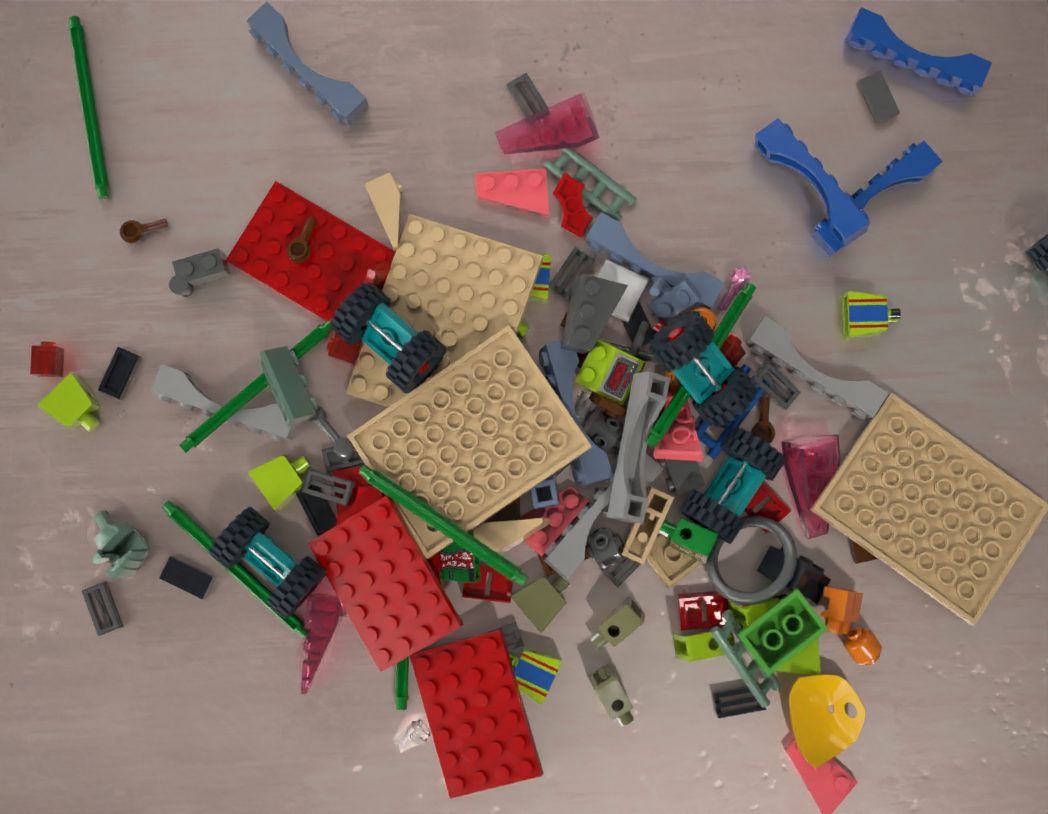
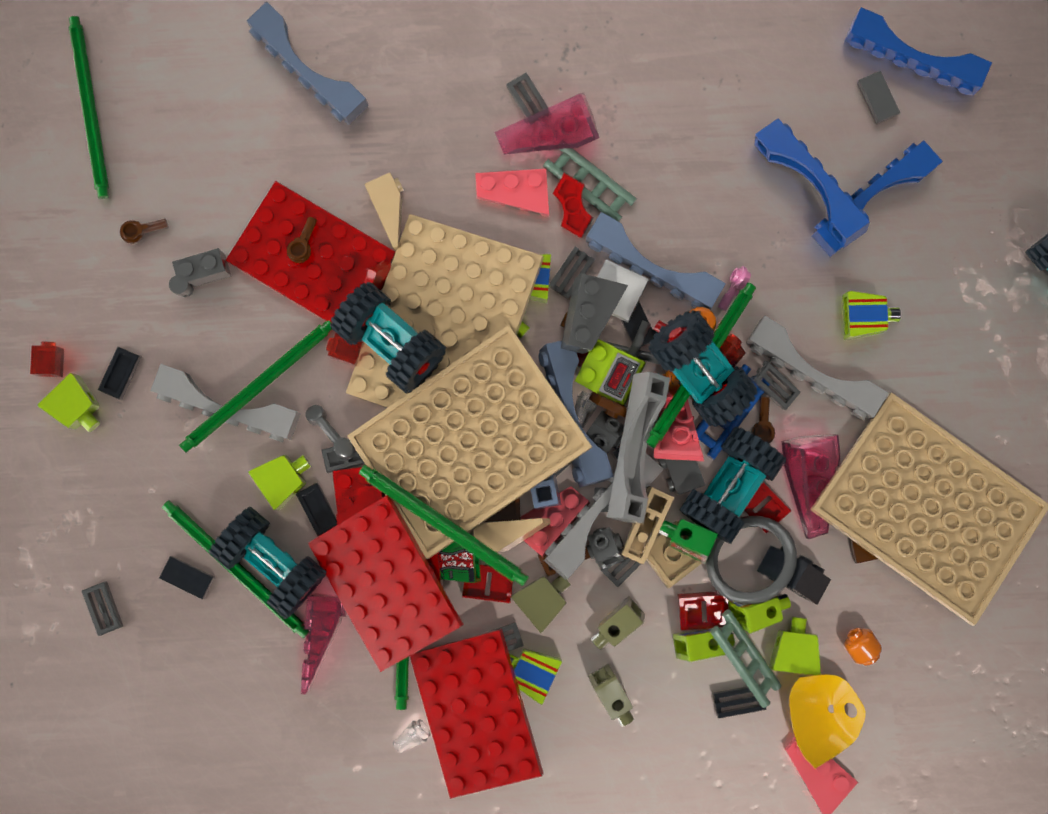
(119, 545): sand green piece -> none
(287, 385): sand green slope -> none
(347, 492): dark grey tile -> none
(673, 299): sand blue plate -> none
(782, 632): bright green slope -> none
(842, 609): orange hips -> none

